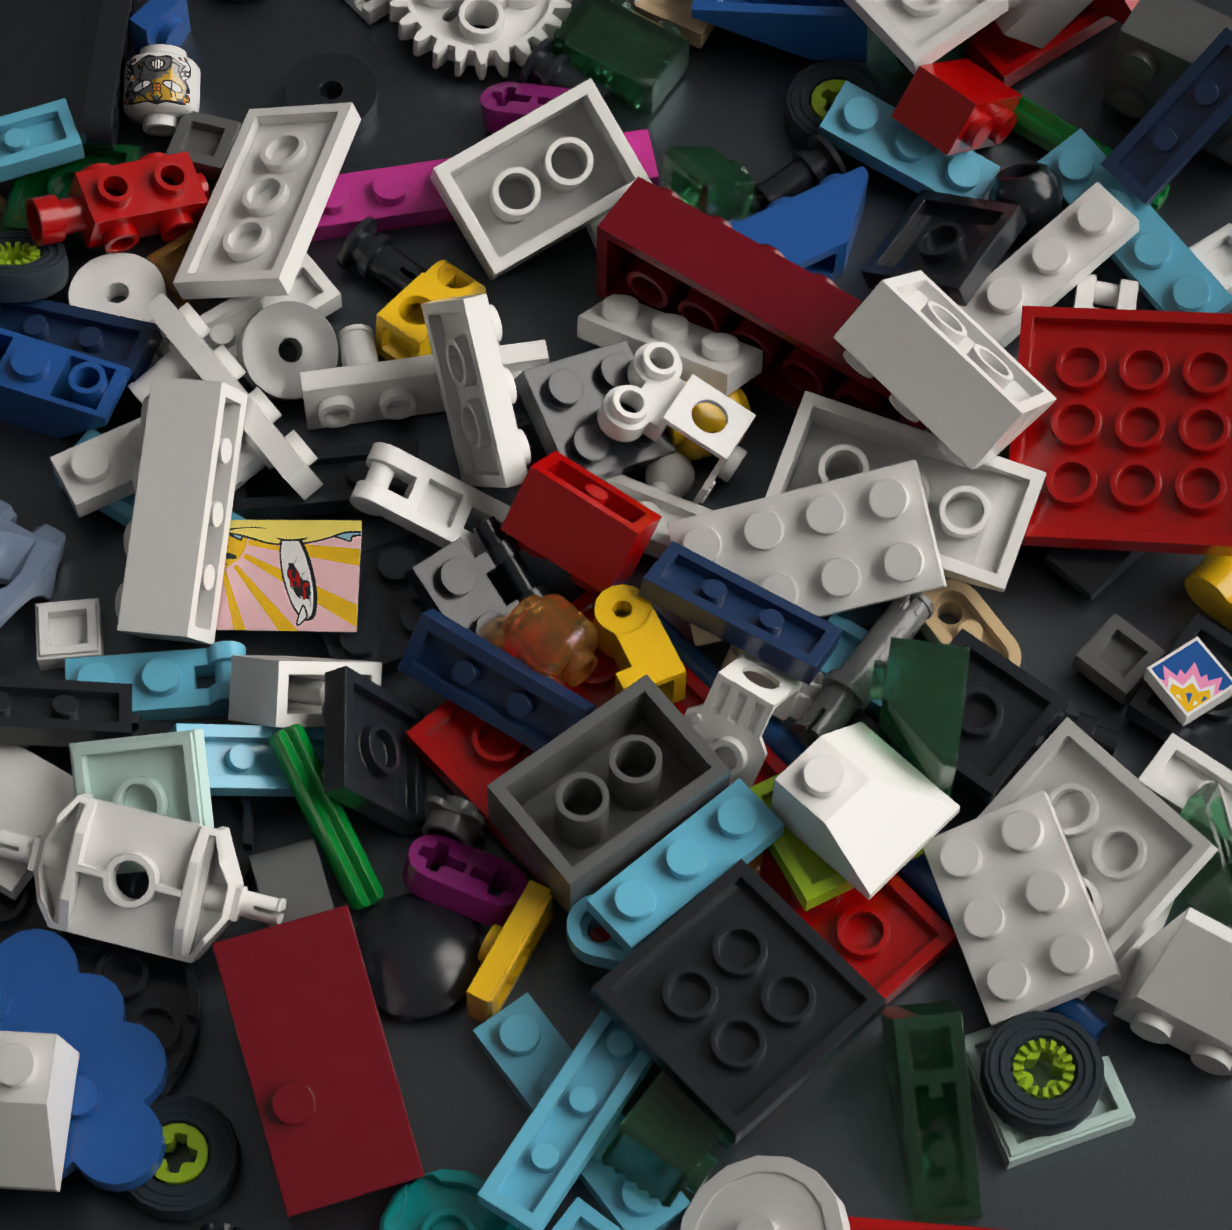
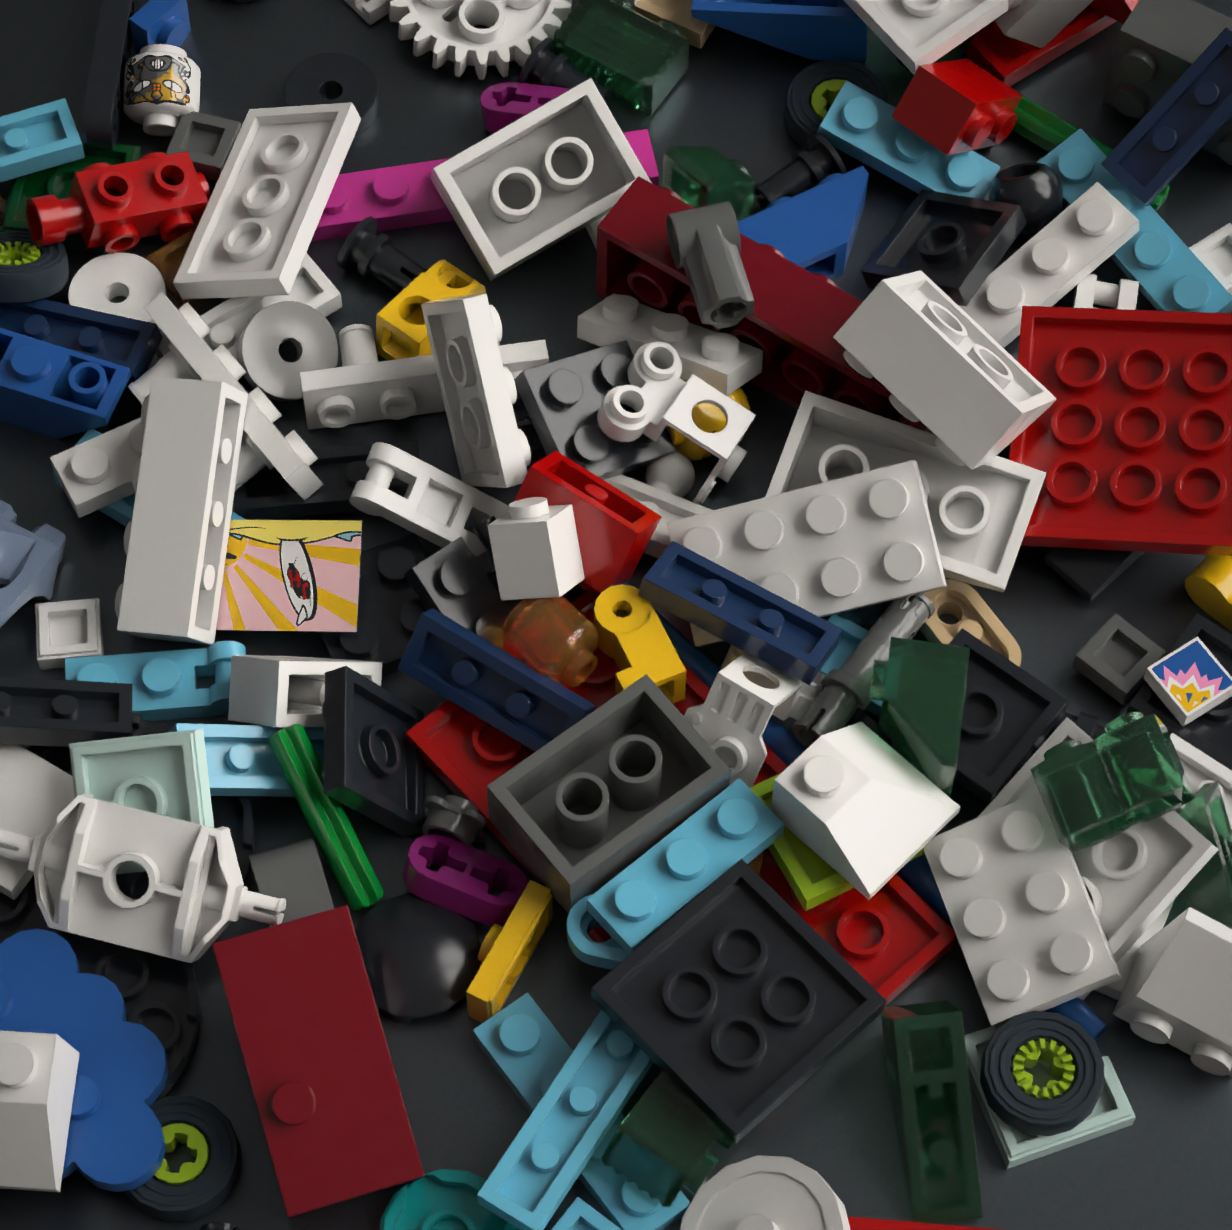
(536, 550): none -> white brick
(709, 250): none -> dark grey piece
(1112, 781): none -> clear green brick

